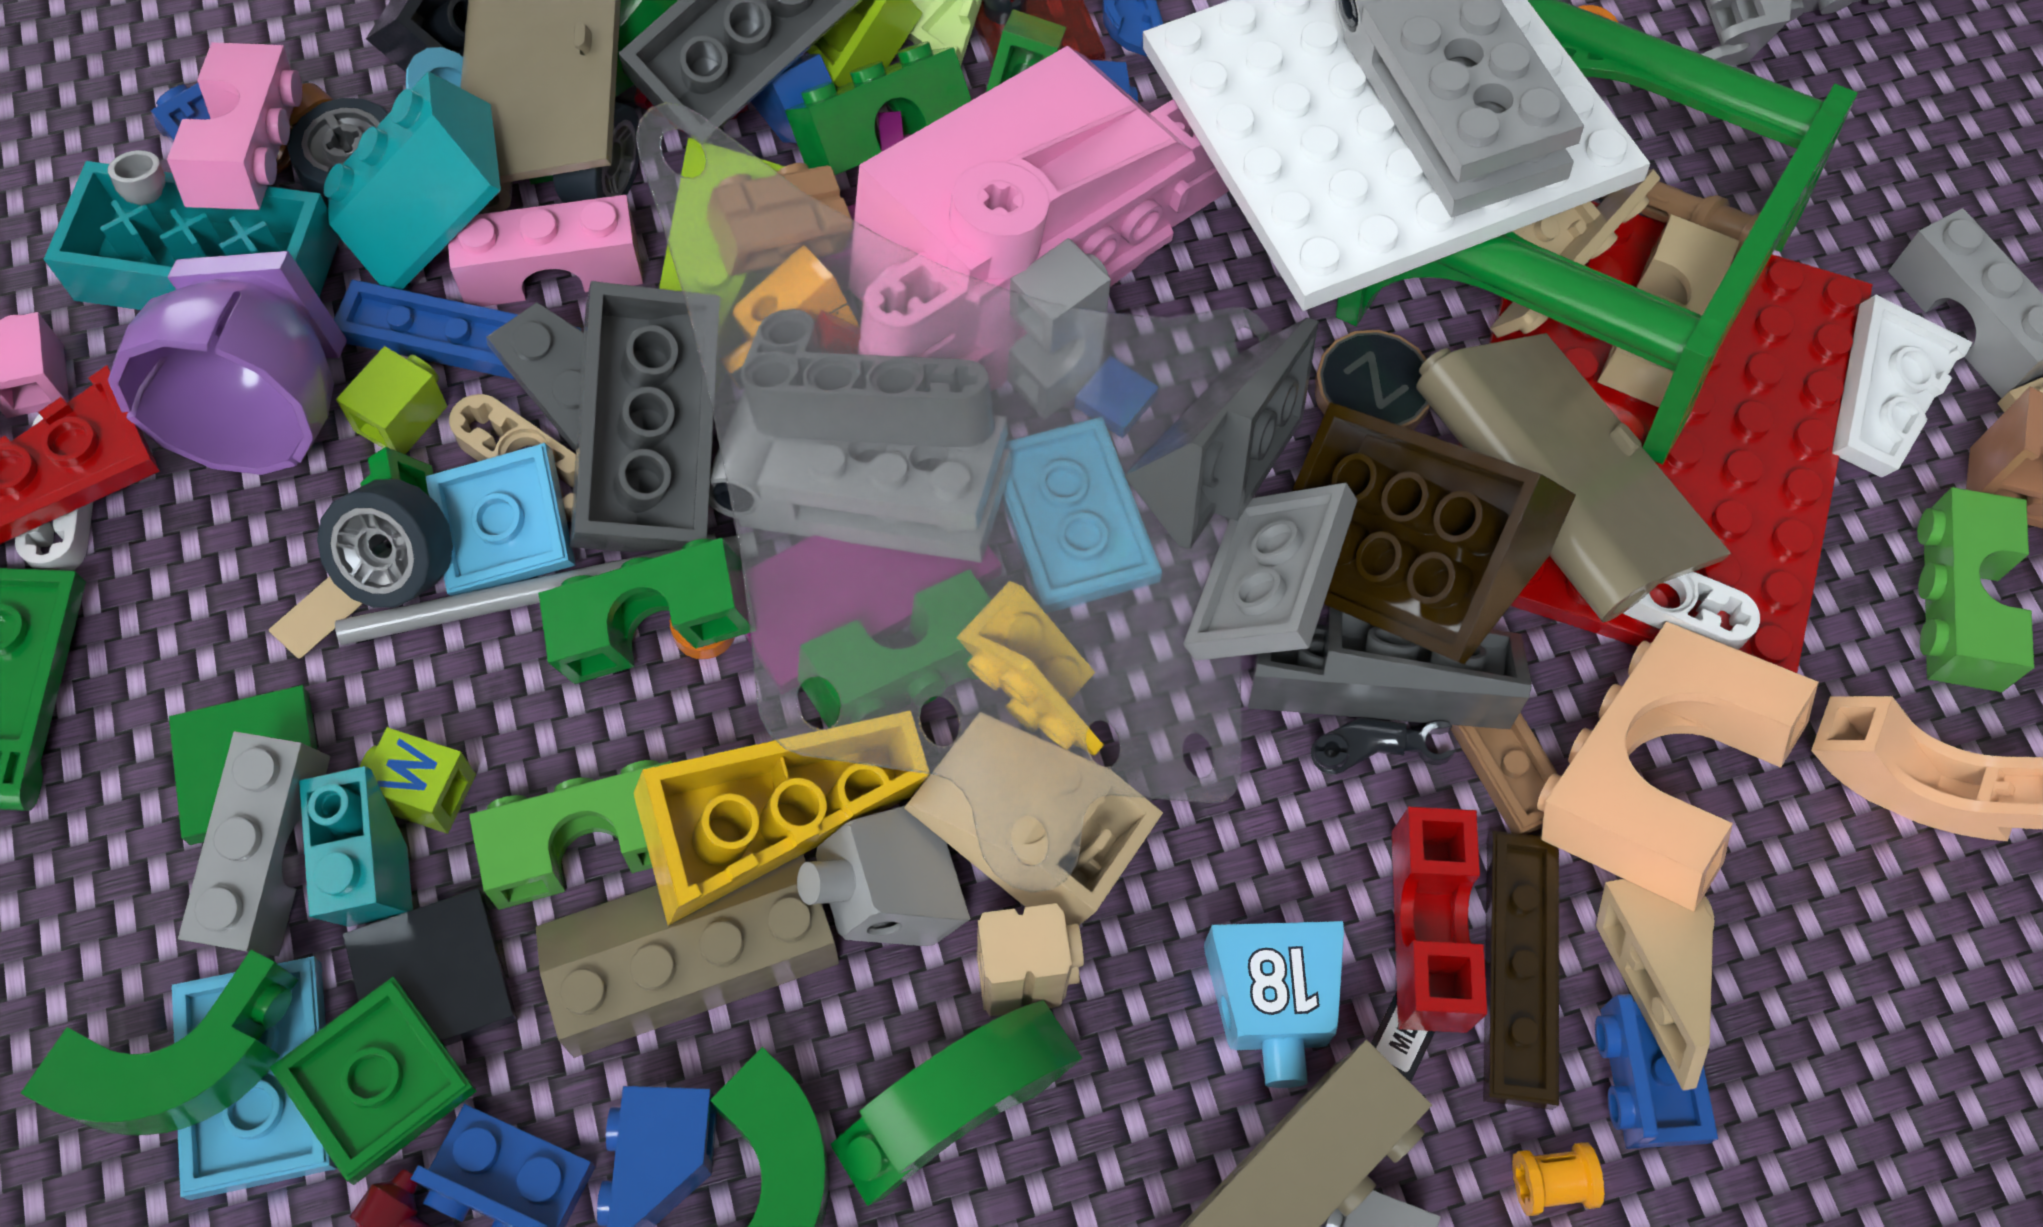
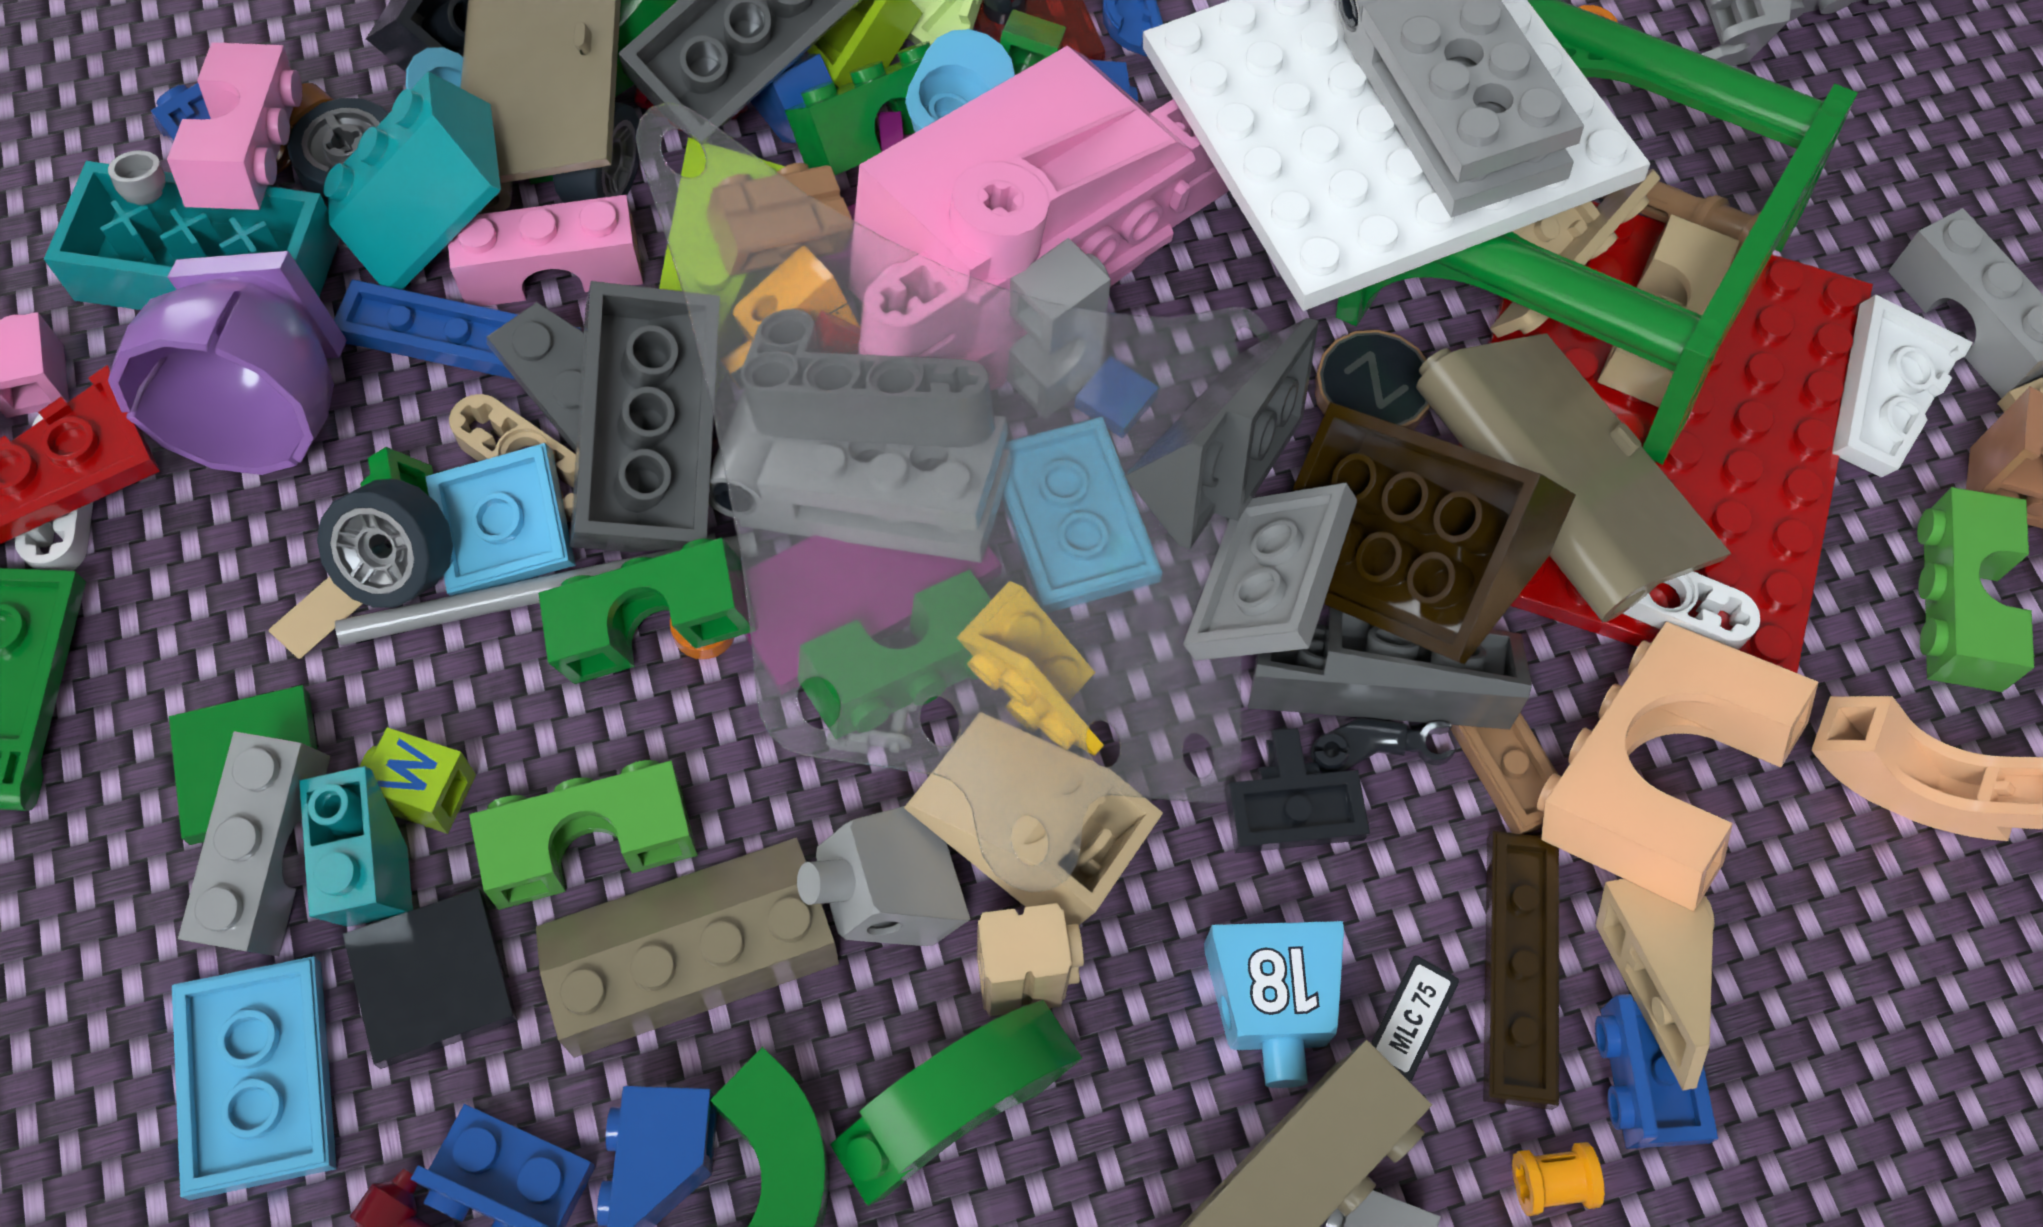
(177, 1083): green arch -> none
(372, 1080): green tile -> none
(393, 400): lime brick -> none
(747, 812): yellow wedge -> none
(954, 73): none -> medium azure piece
(1295, 802): none -> black hinge
(1436, 964): red arch -> none

